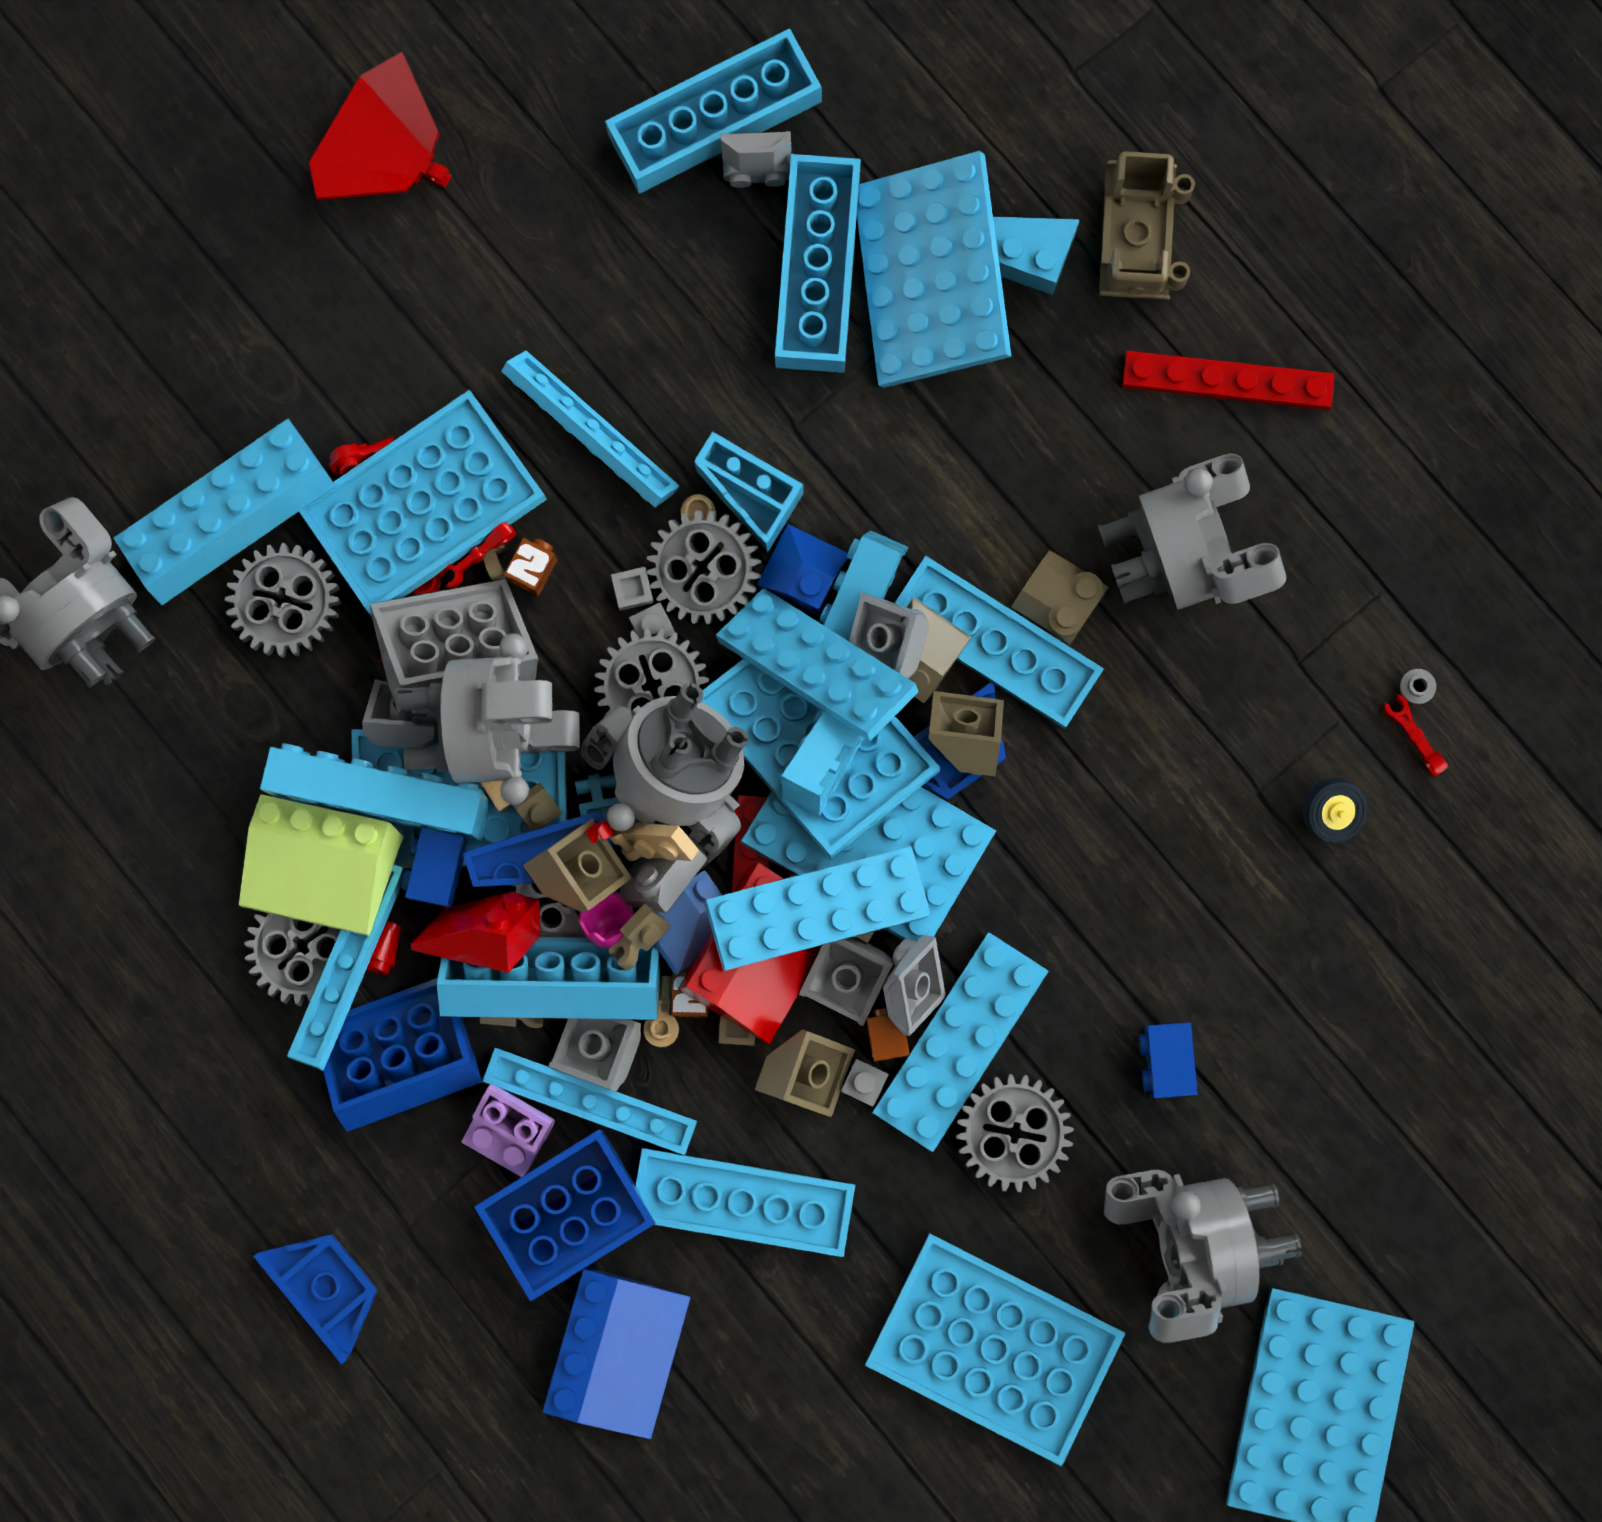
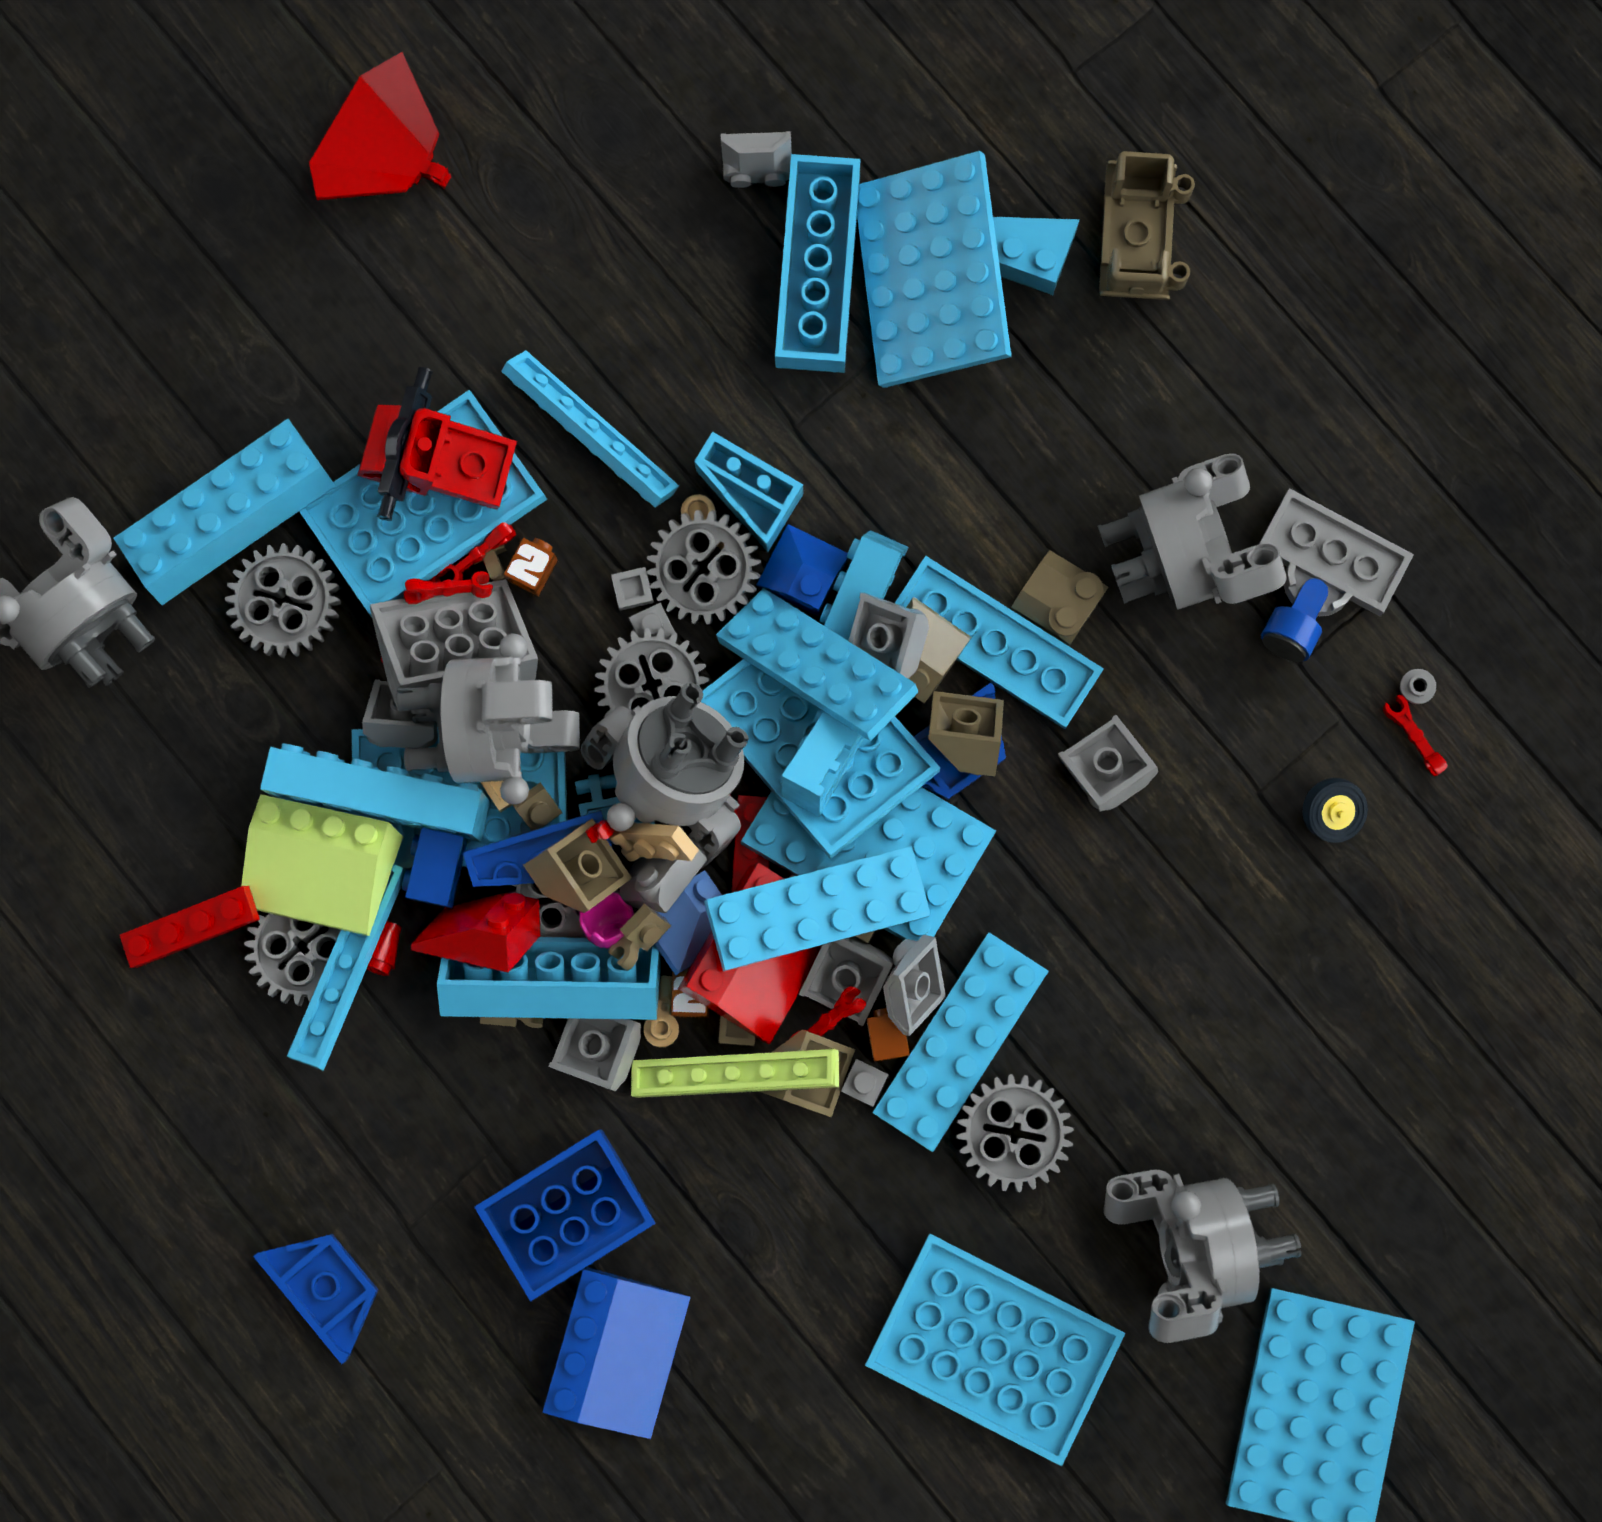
(189, 927): none -> red plate
(349, 456): red plate -> none
(397, 1057): blue slope -> none
(422, 590): none -> red piece
(425, 450): none -> red piece
(508, 1130): lavender brick -> none
(590, 1101): medium azure plate -> none
(729, 98): medium azure brick -> none
(735, 1073): none -> yellowish green tile
(745, 1202): medium azure plate -> none
(843, 1008): none -> red piece
(1109, 765): none -> light grey slope
(1168, 1060): blue brick -> none
(1228, 380): red plate -> none
(1325, 568): none -> light grey plate

